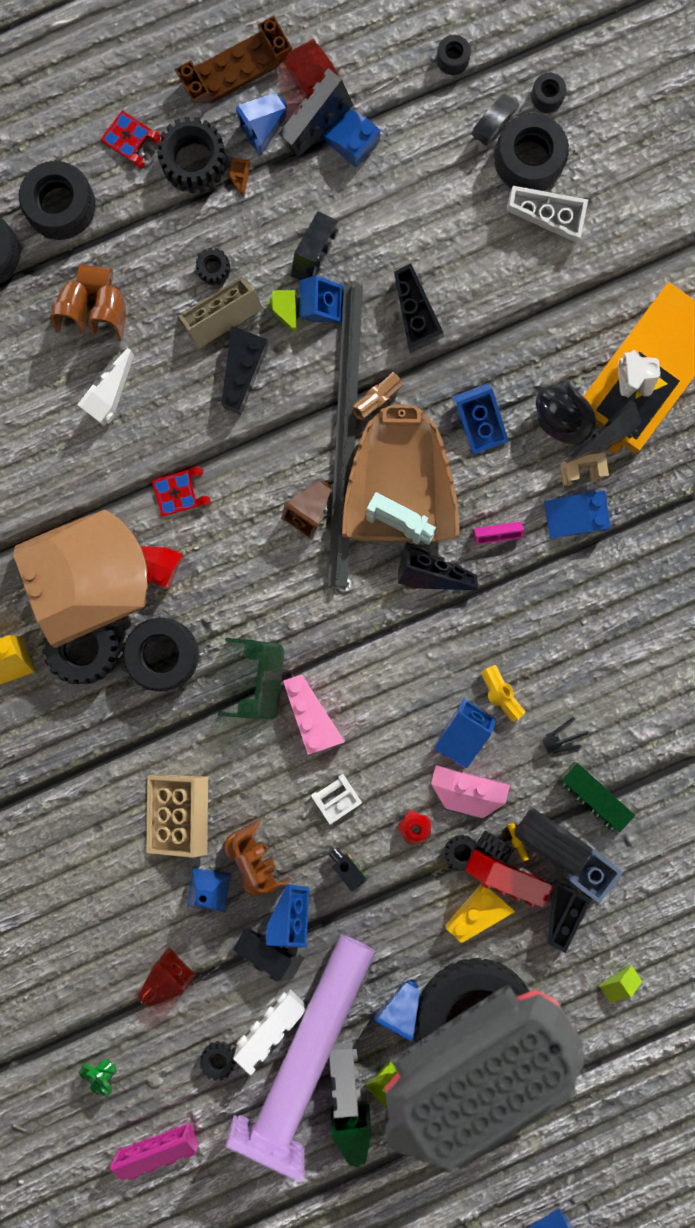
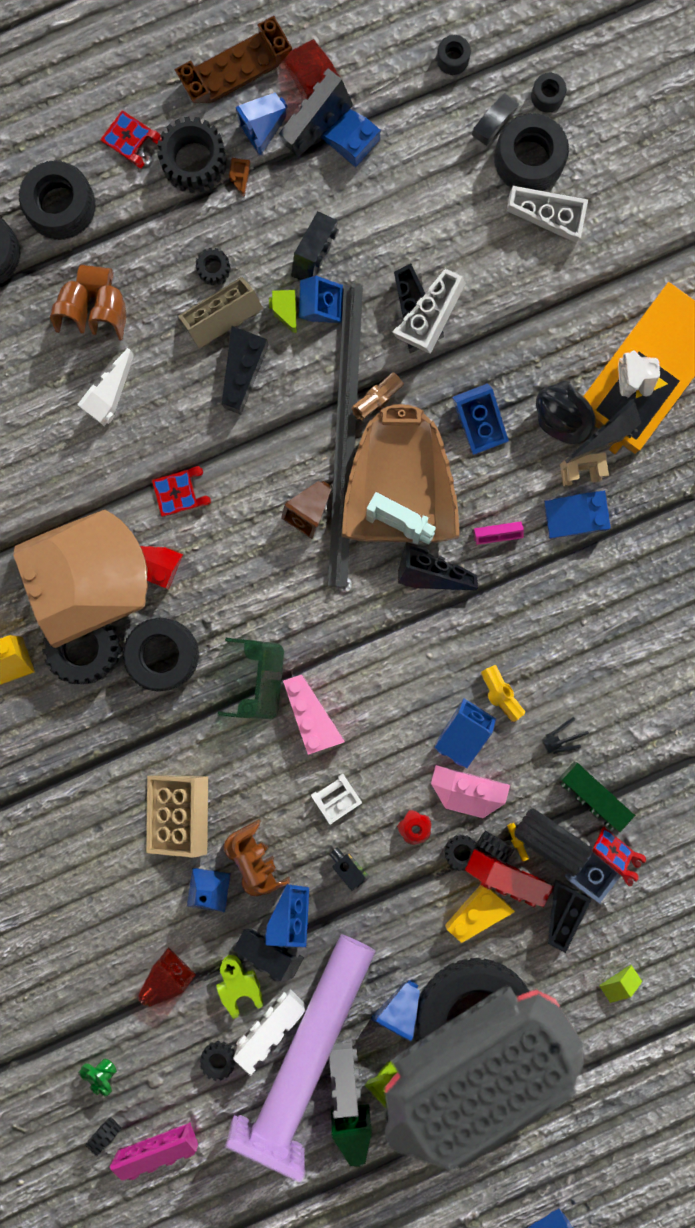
(103, 1136): none -> black tyre
(238, 984): none -> lime piece
(429, 316): none -> white wedge
(617, 855): none -> red flag

